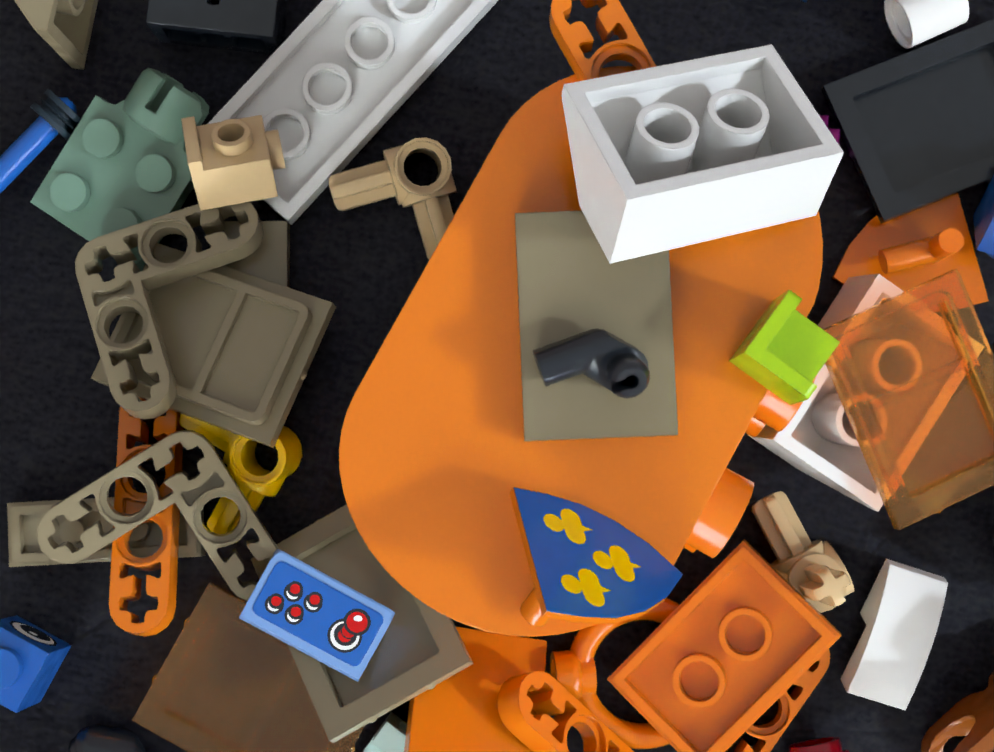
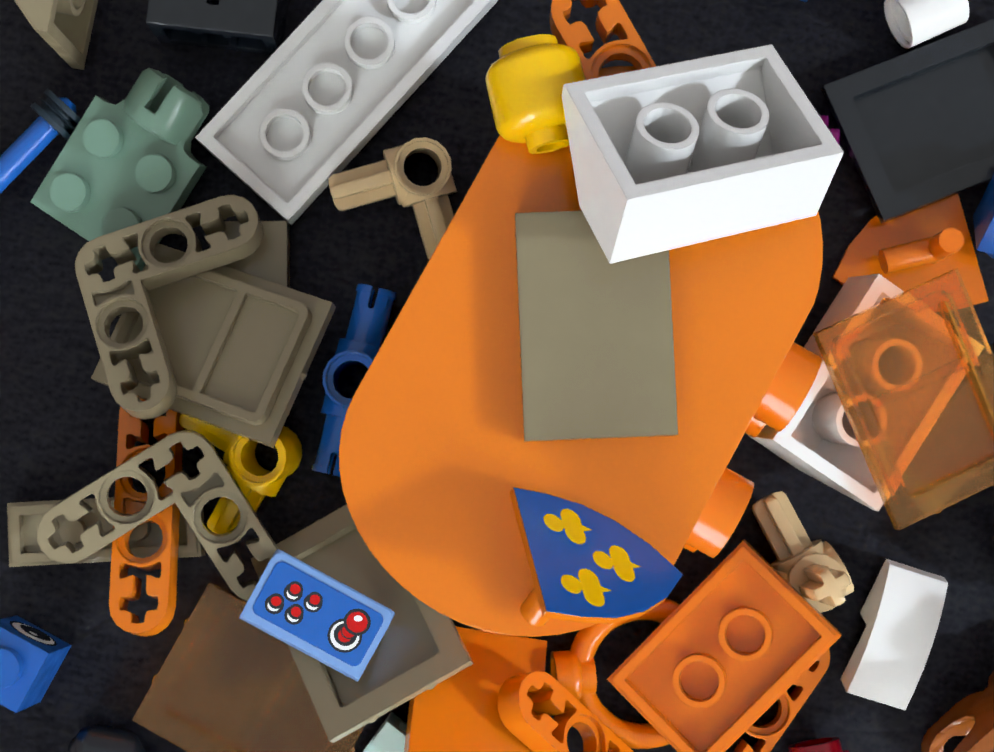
(232, 160): tan brick -> none
(362, 343): none -> blue pin
(528, 89): none -> yellow head
(598, 356): black arm -> none
(785, 350): lime panel -> none

